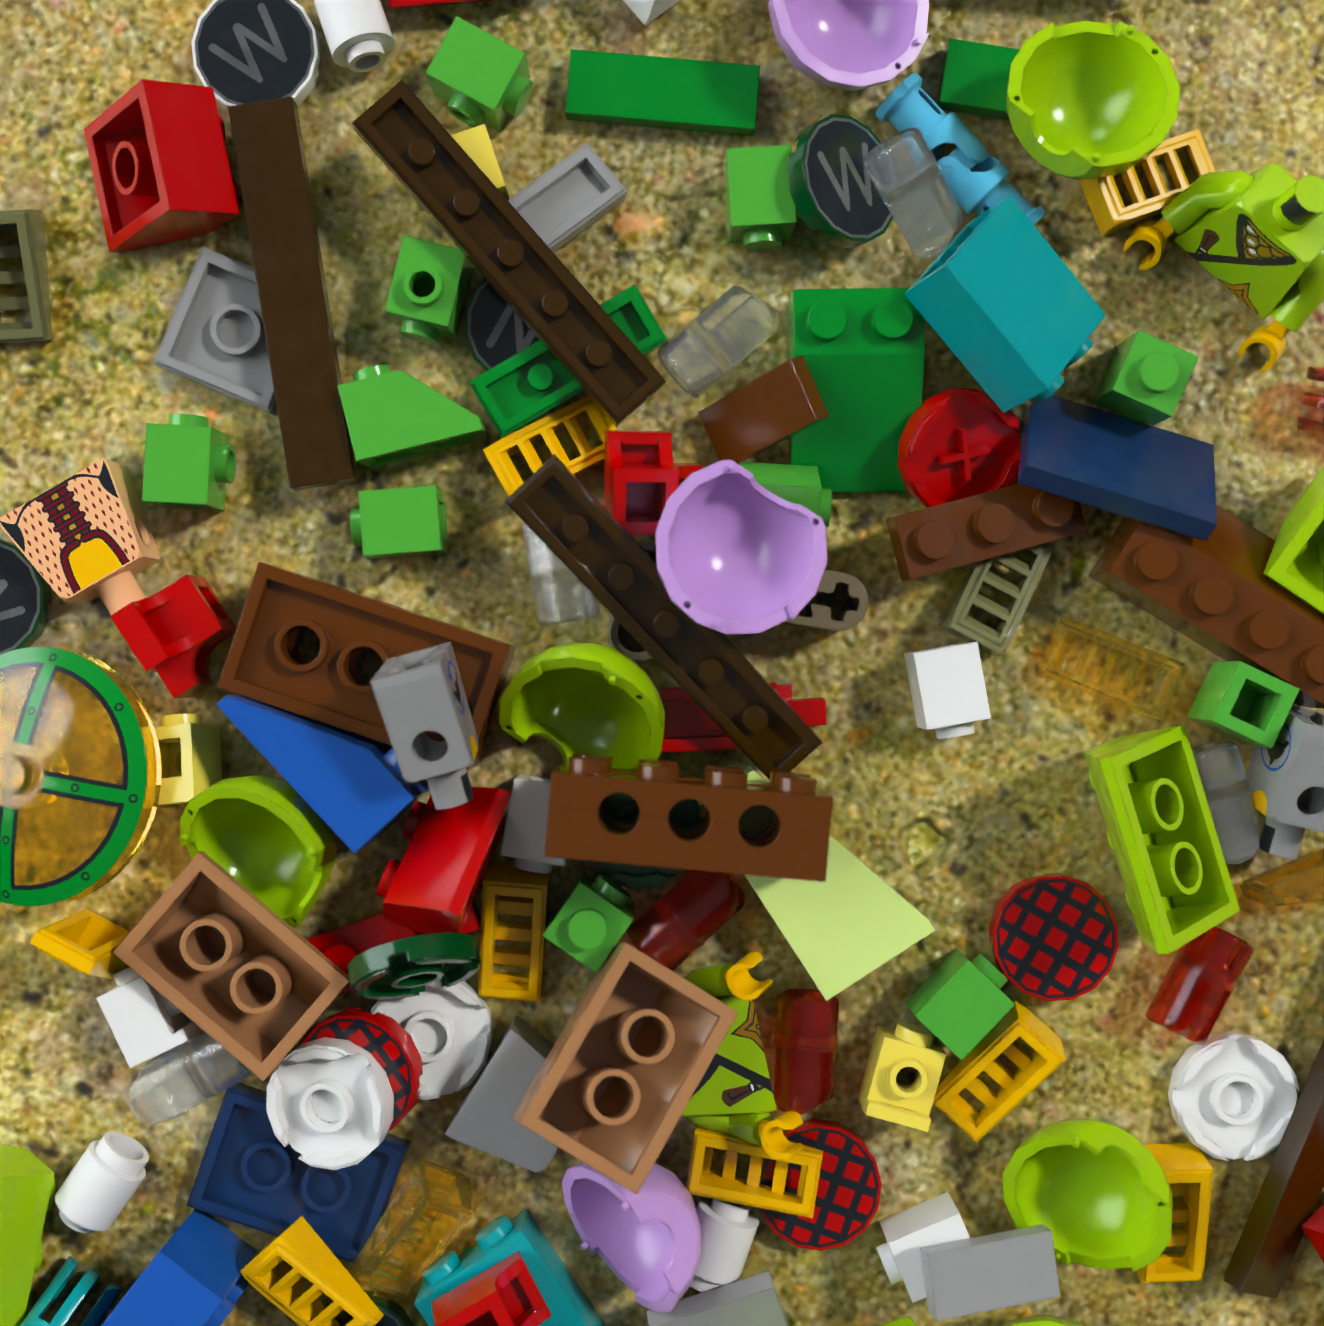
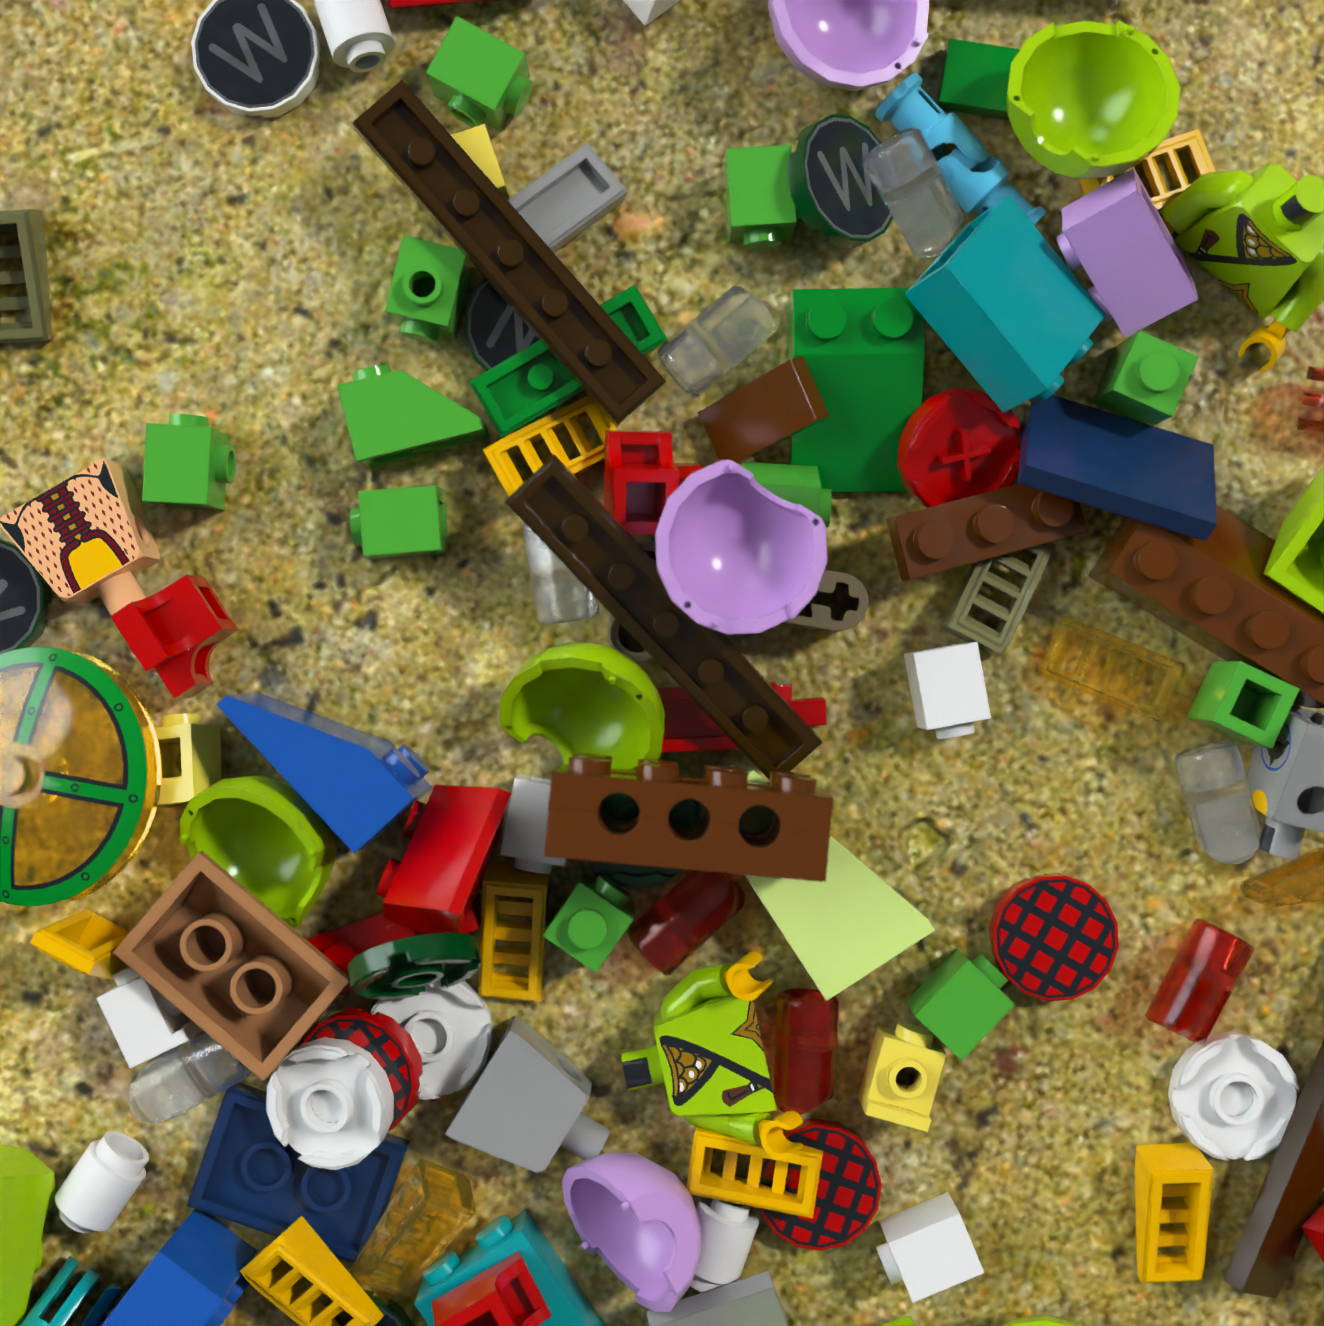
(161, 166): red slope -> none
(220, 333): light grey tile -> none
(269, 668): reddish brown brick -> none
(292, 292): dark brown tile -> none
(427, 694): light grey torso -> none
(625, 1066): medium nougat slope -> none
(662, 92): green tile -> none
(990, 1272): light grey tile -> none
(1015, 1086): yellow slope -> none
(1093, 1192): lime cylinder -> none
(1126, 254): none -> lavender brick
(1162, 836): lime slope -> none

